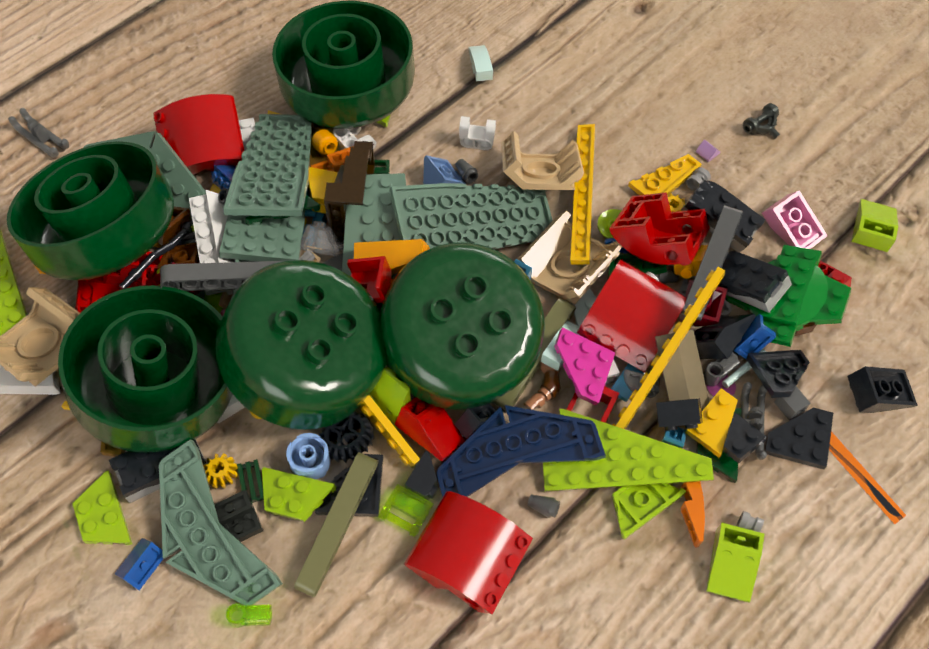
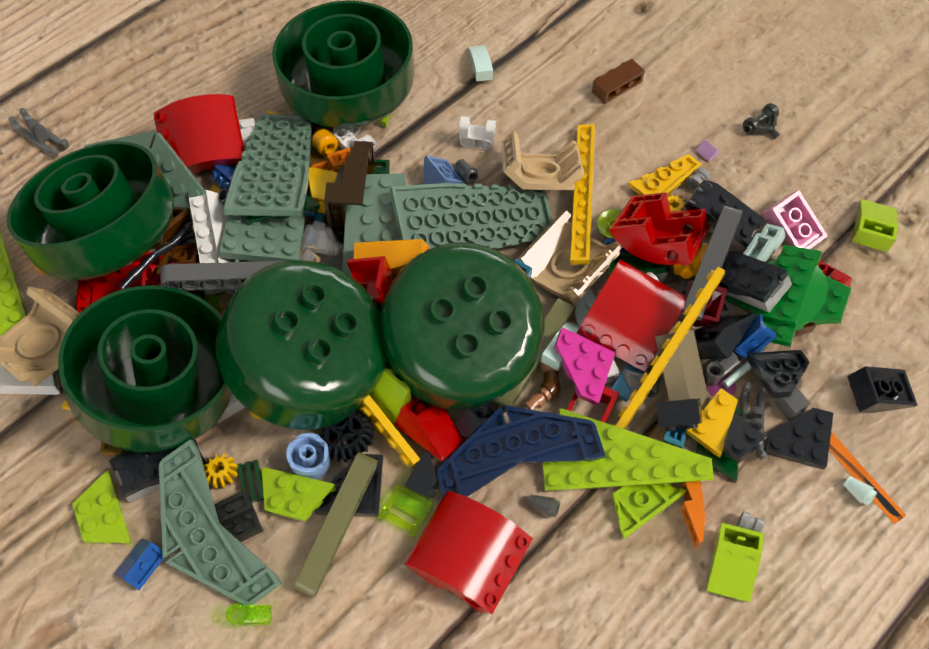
(618, 81): none -> reddish brown brick
(766, 243): none -> light aqua slope
(861, 491): none -> light aqua cone

